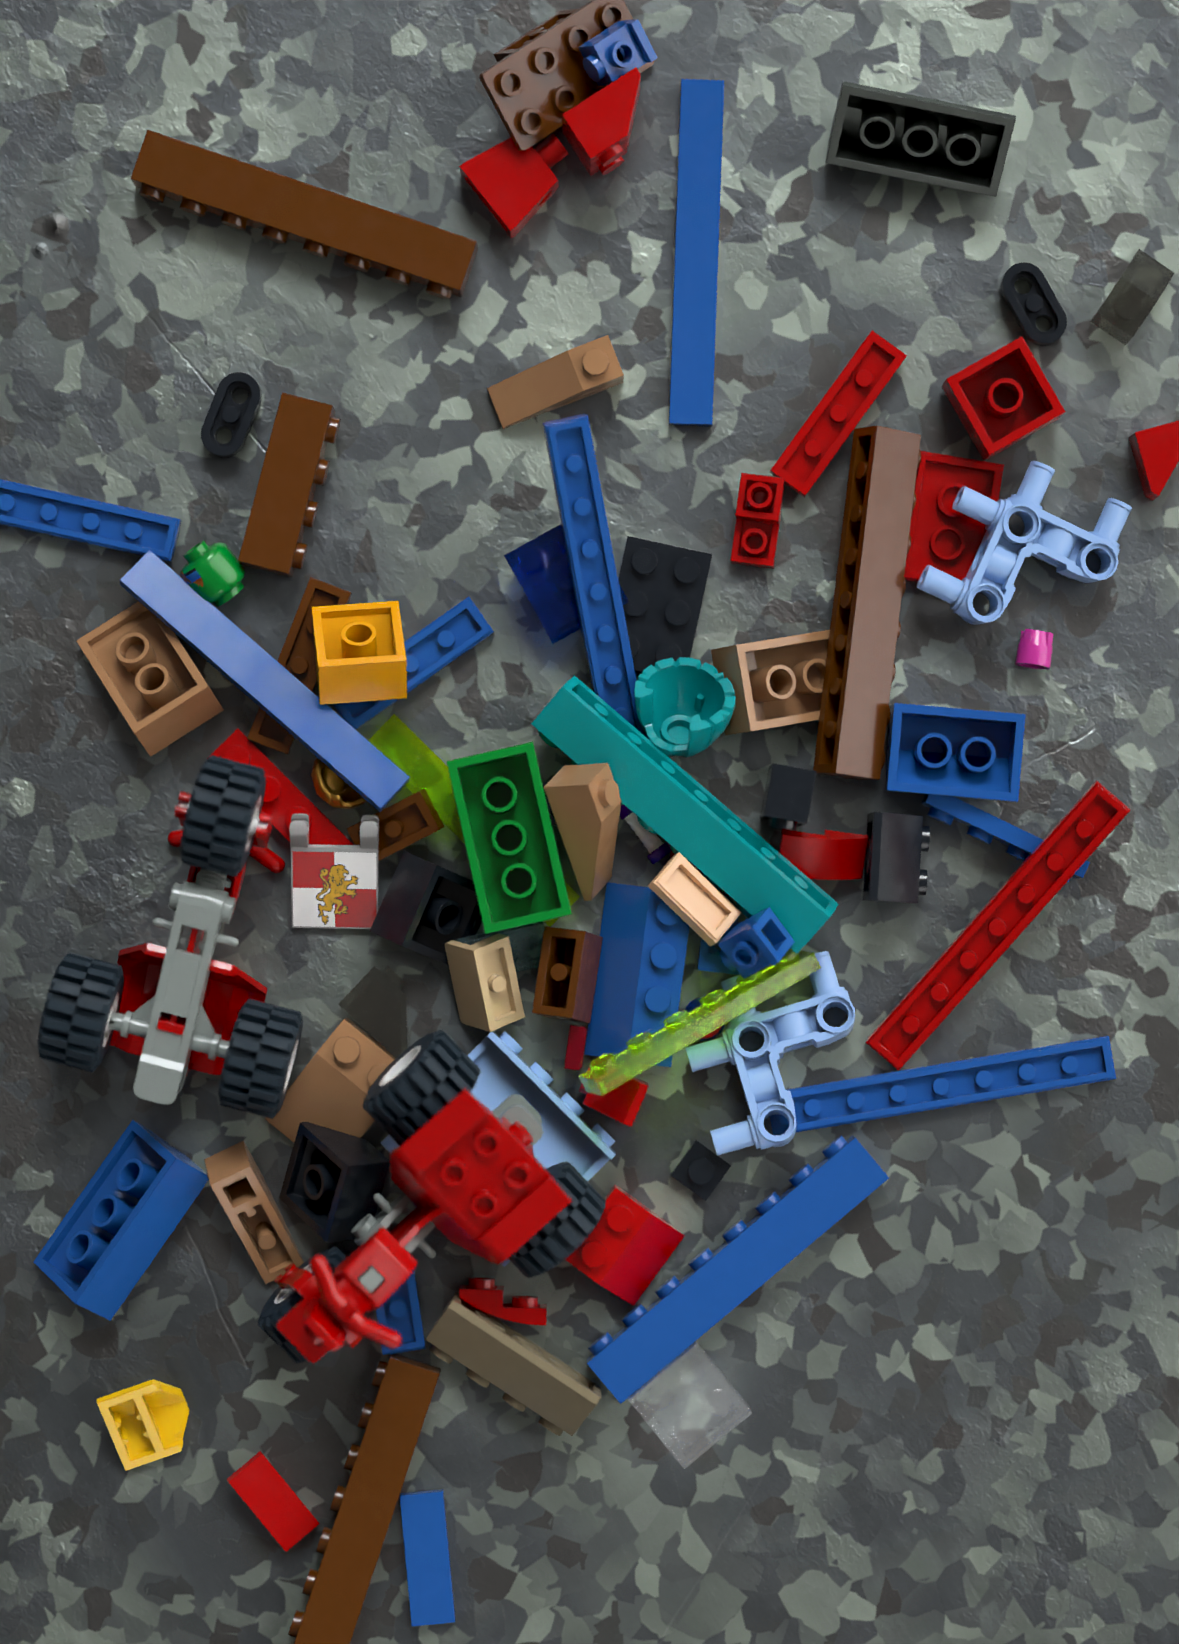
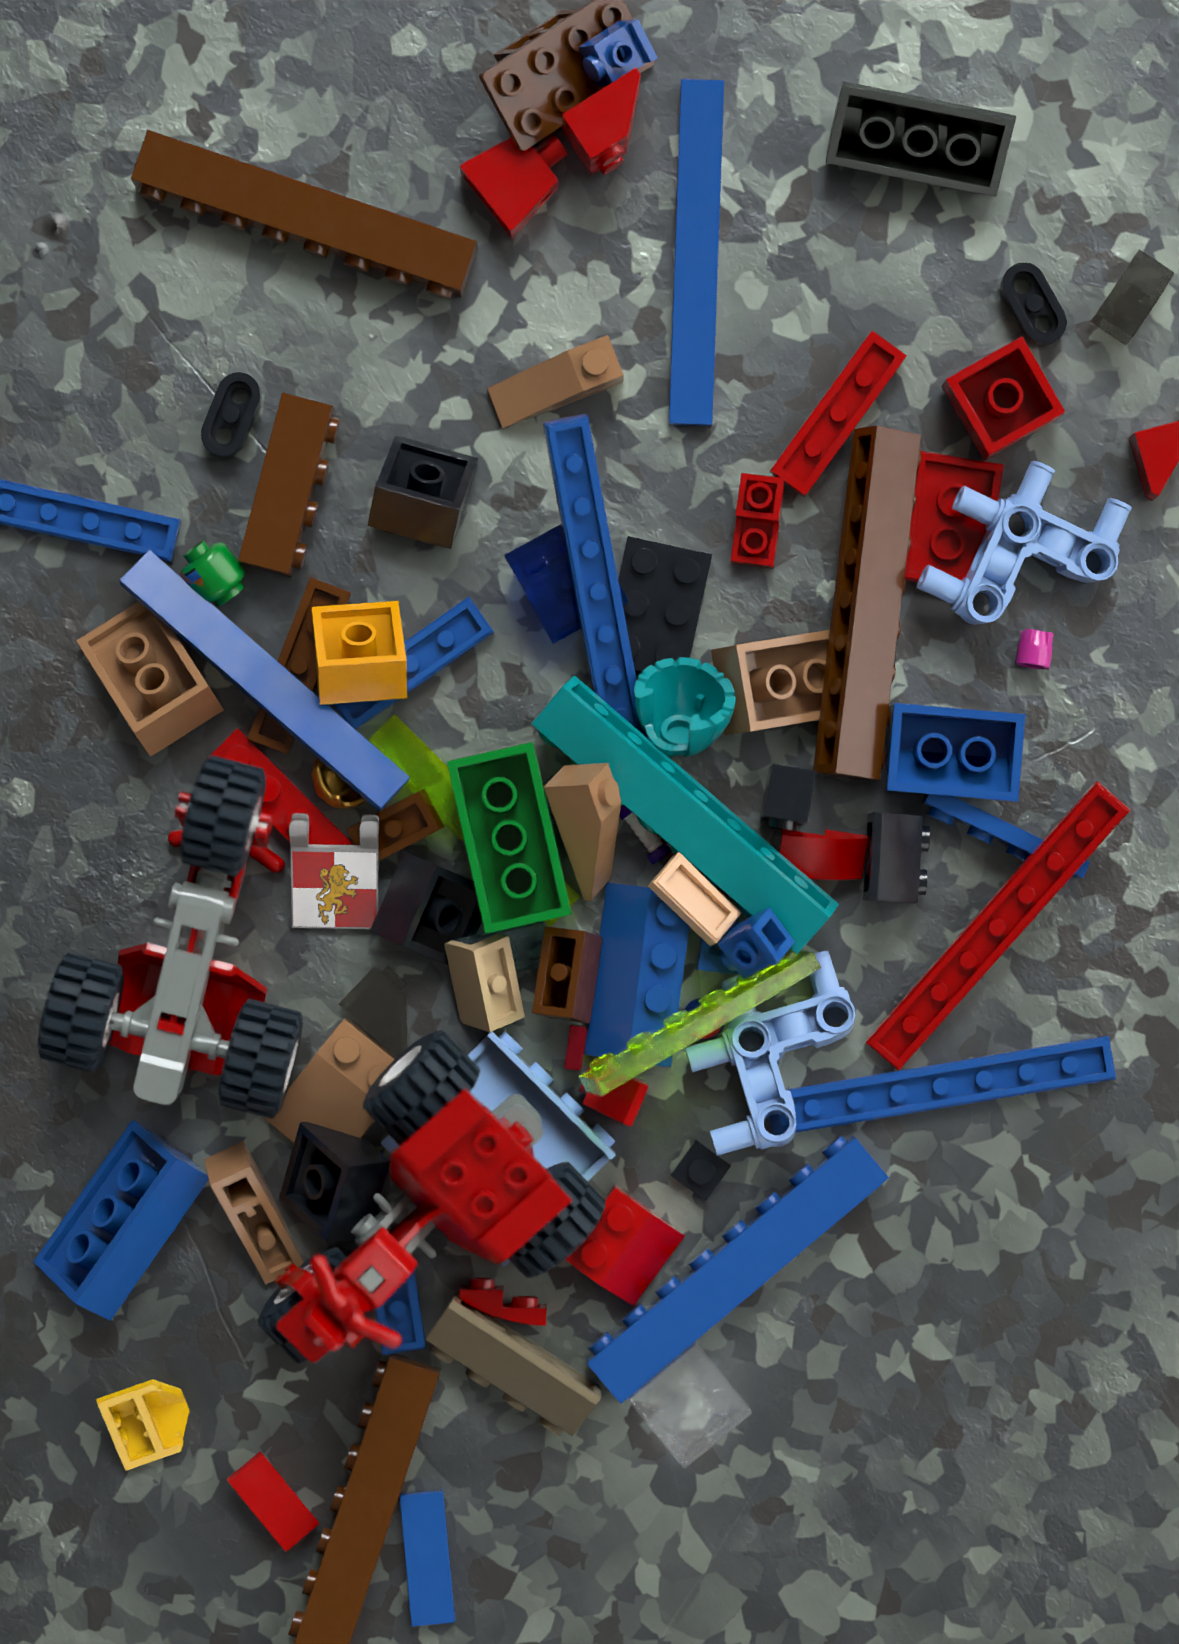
(422, 492): none -> black slope

